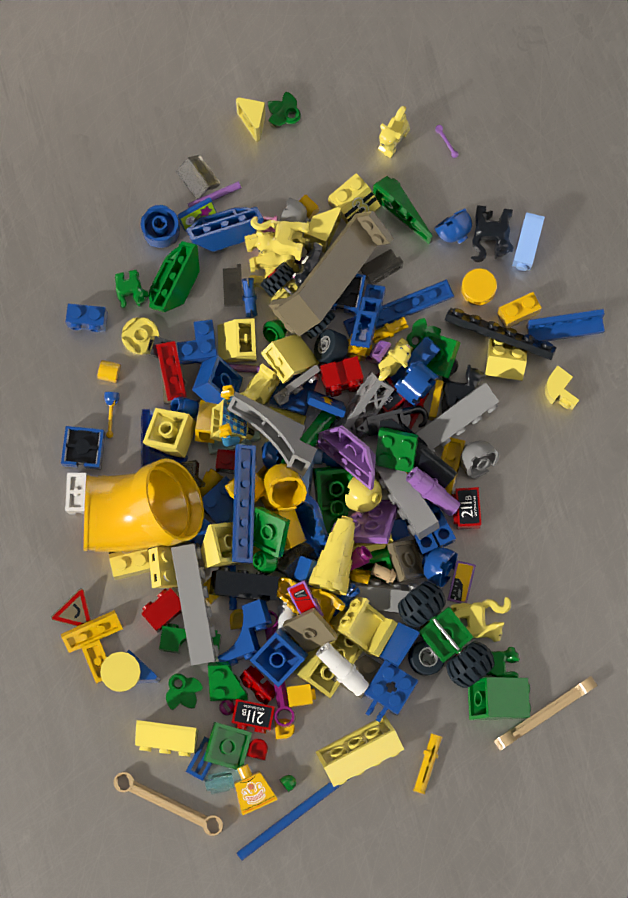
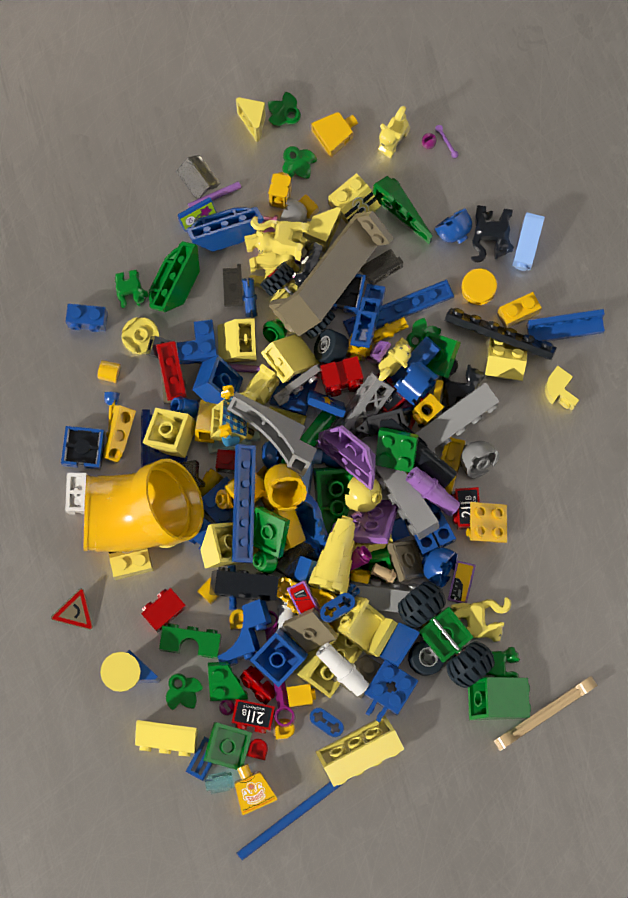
(91, 631): yellow plate -> none
(95, 657): yellow plate -> none
(118, 433): none -> yellow leg
(157, 236): blue brick -> none
(162, 568): light yellow piece -> none
(168, 803): tan piece -> none
(193, 604): light grey brick -> none
(224, 500): none -> yellow plate
(280, 190): none -> yellow brick
(288, 782): green hinge -> none
(300, 164): none -> green plate
(323, 726): none -> blue beam
(334, 131): none -> yellow torso
(340, 611): none -> blue beam
(427, 763): yellow pin -> none
(431, 143): none -> magenta hinge
(434, 406): none -> yellow brick
(488, 522): none -> yellow hinge

